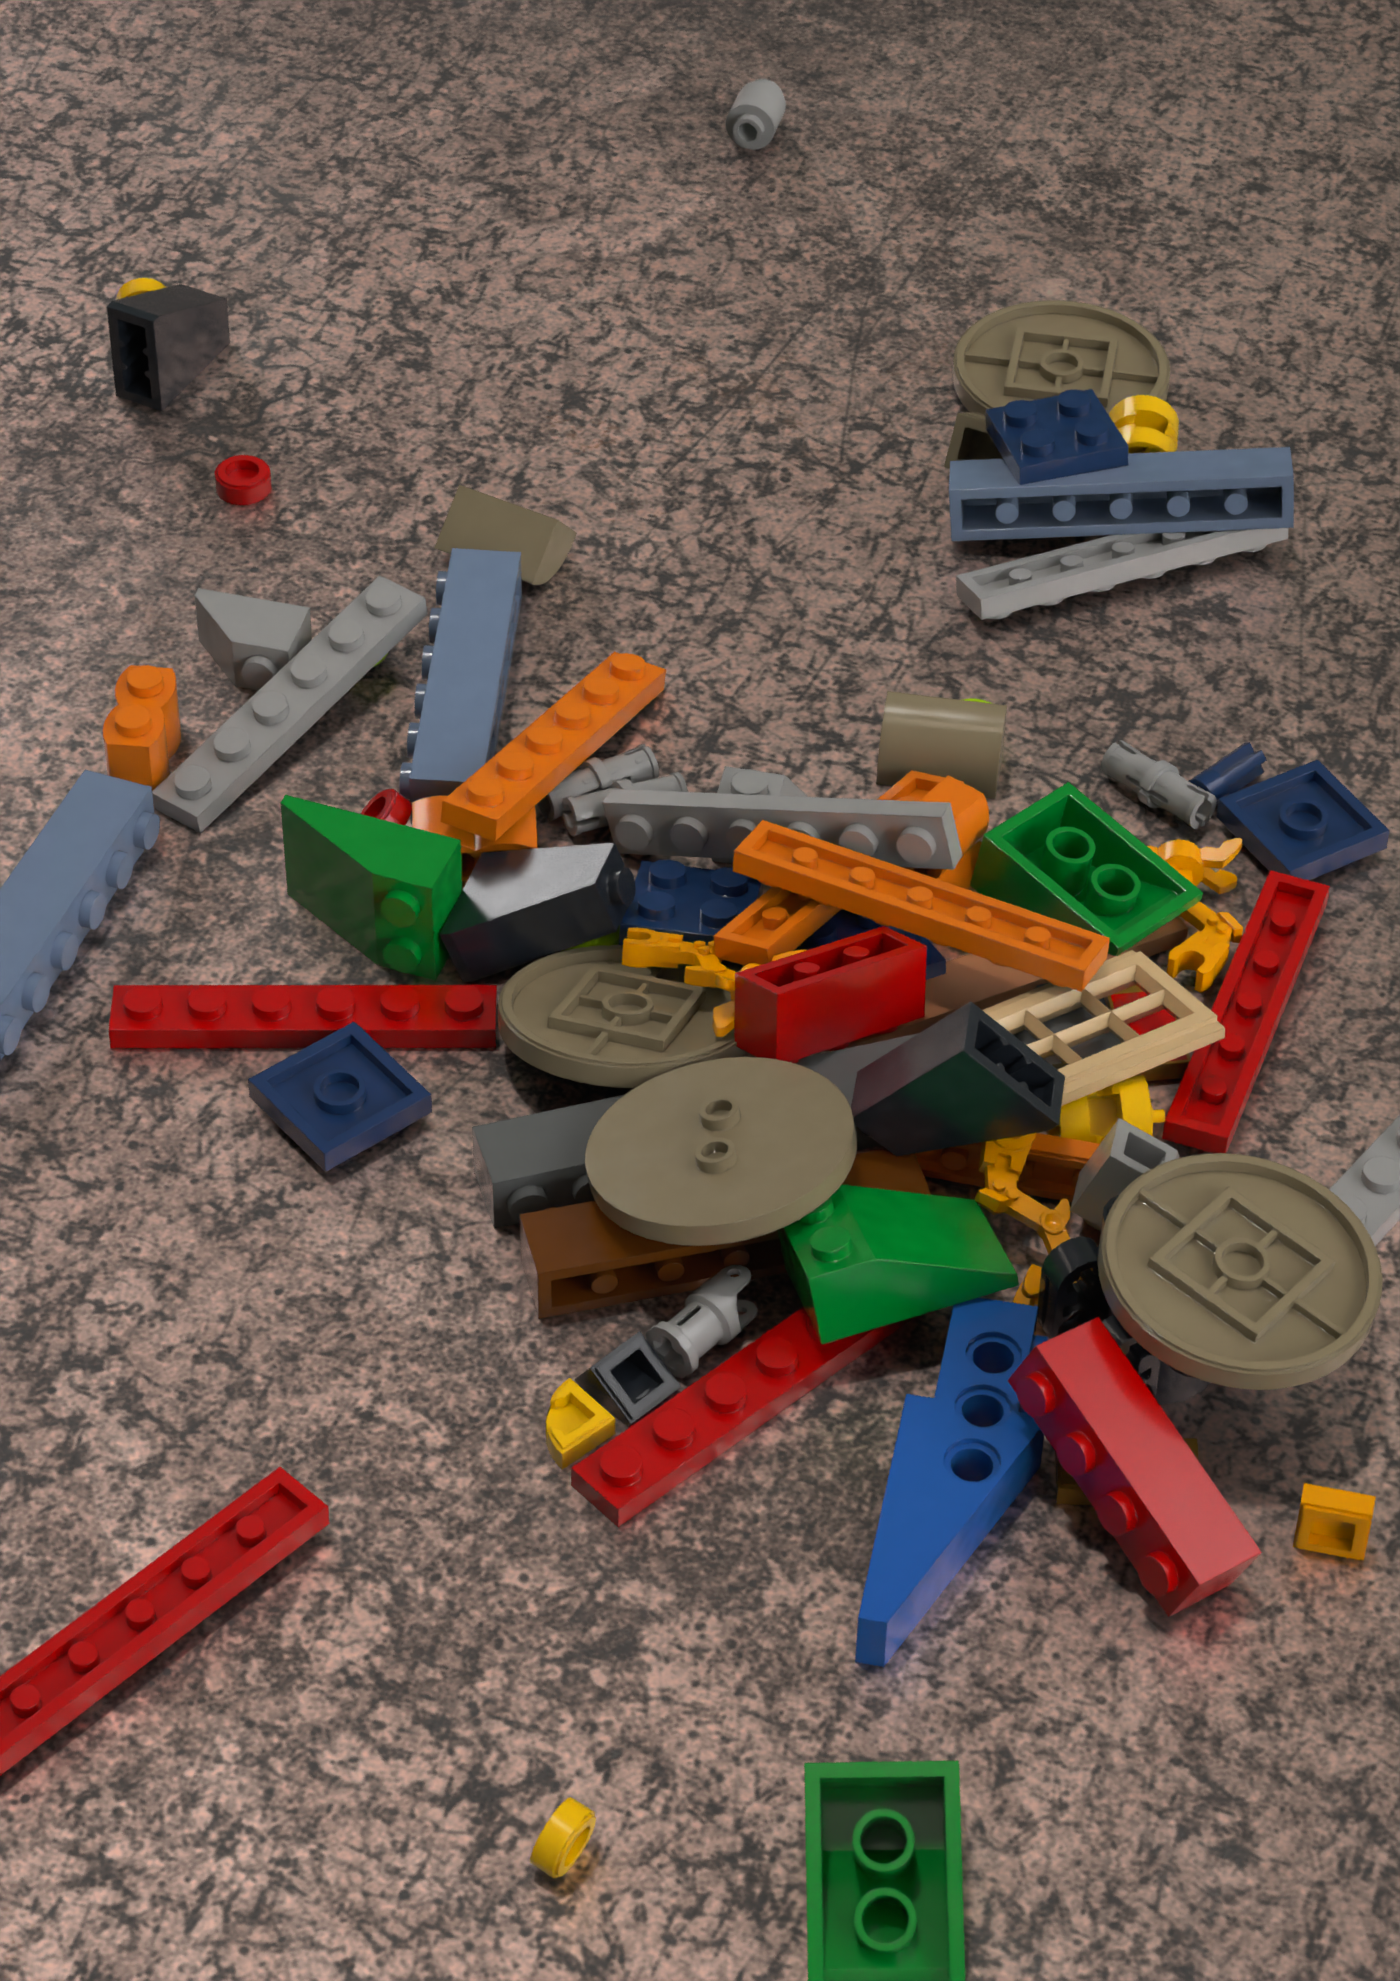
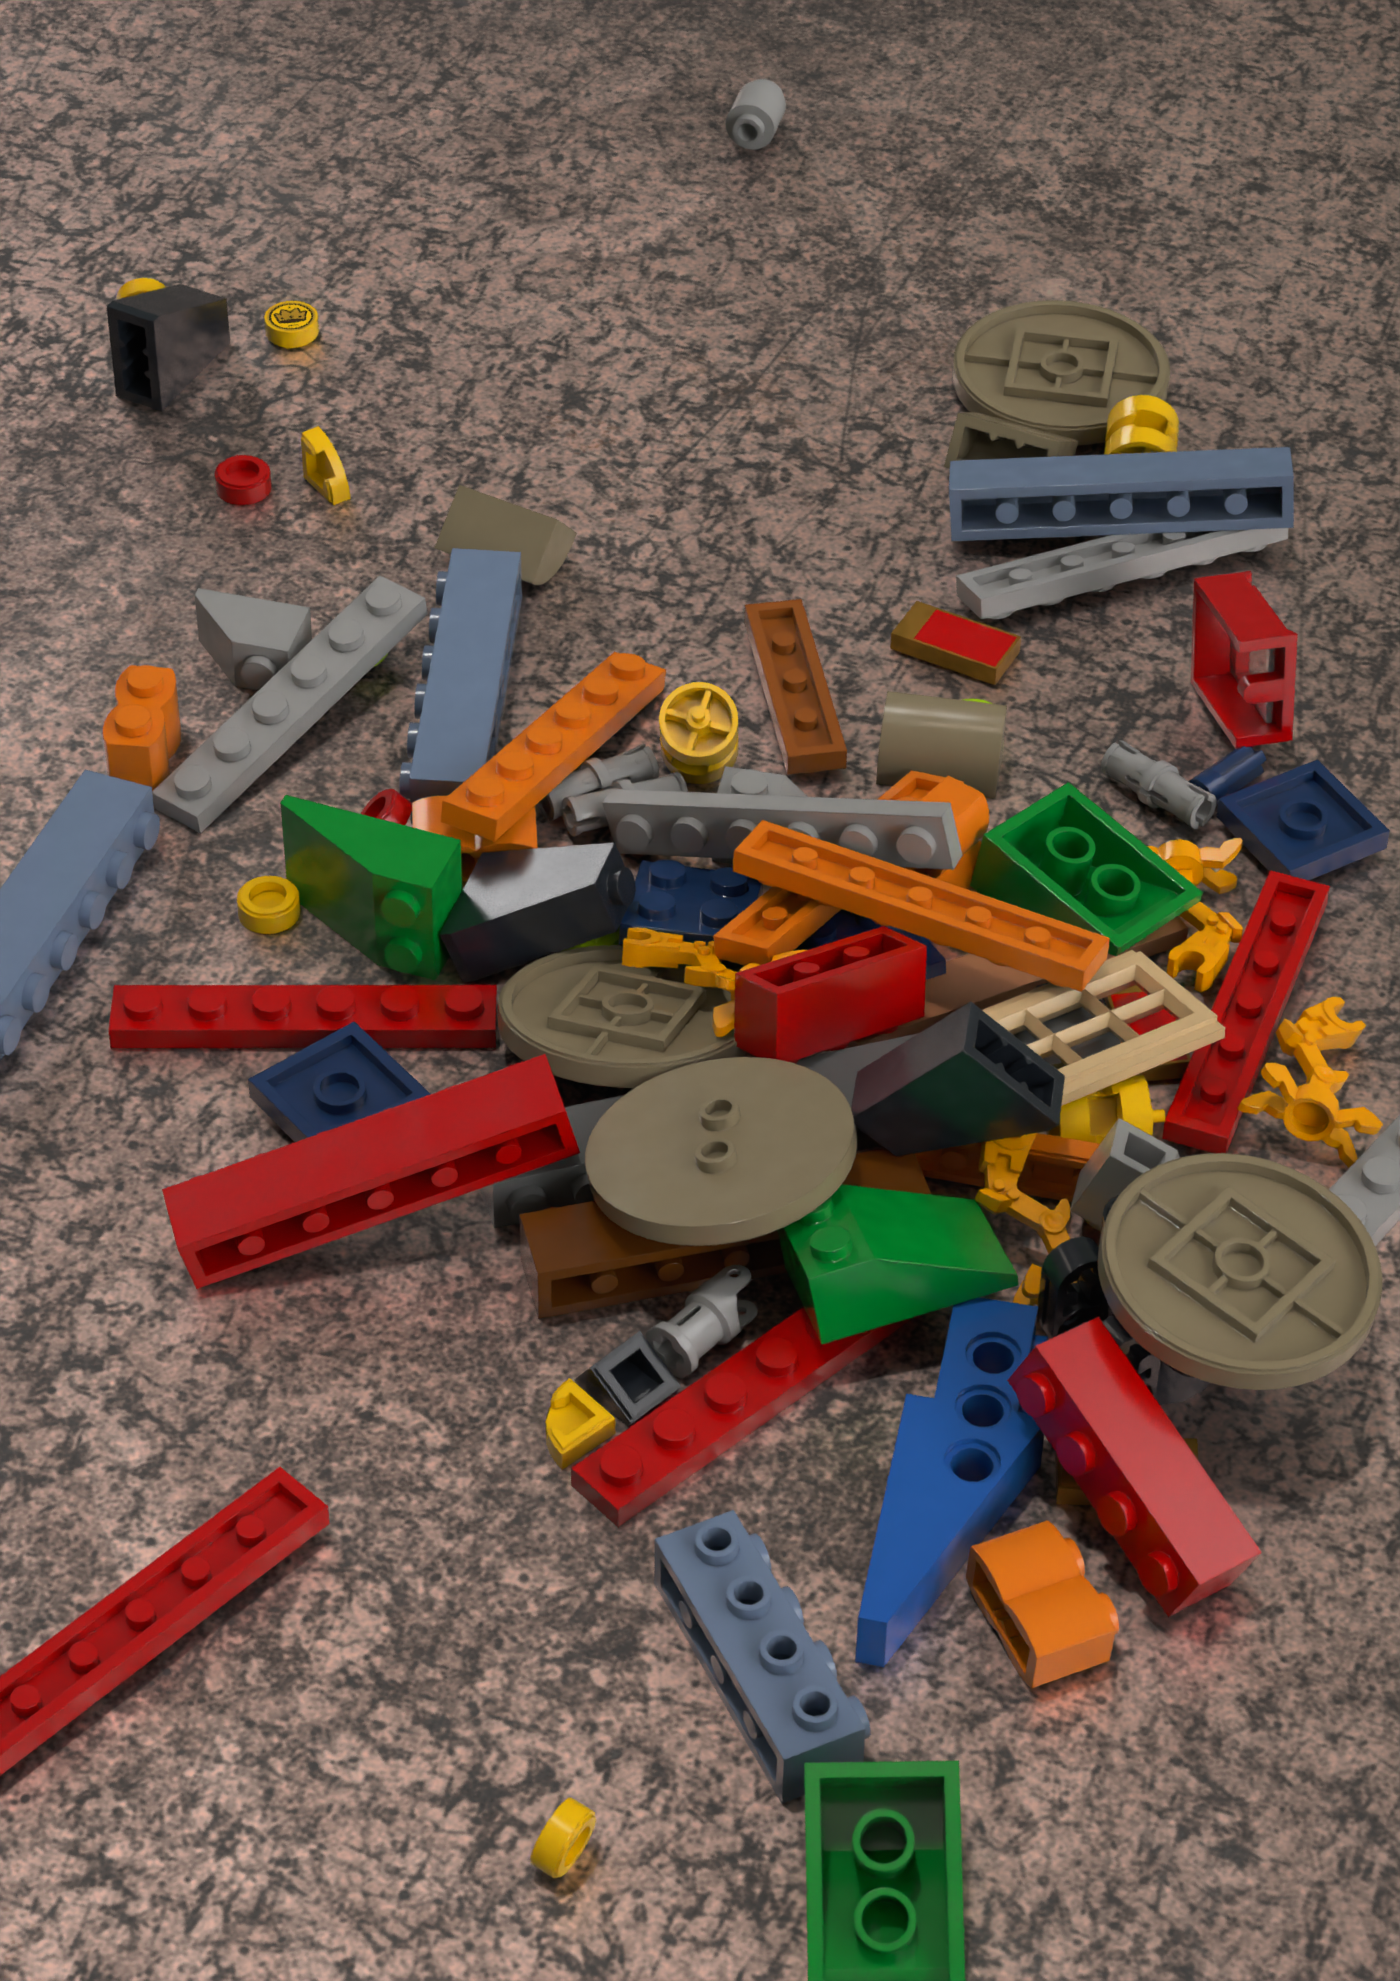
(268, 904): none -> yellow tile
(291, 324): none -> yellow tile
(323, 466): none -> yellow tile
(369, 1171): none -> red brick
(699, 732): none -> yellow wheel
(758, 1651): none -> sand blue brick
(795, 687): none -> dark orange plate
(955, 642): none -> tile
(1042, 1603): none -> orange brick
(1056, 436): dark blue plate -> none
(1243, 660): none -> red window
(1312, 1109): none -> light orange piece
(1334, 1521): light orange tile -> none

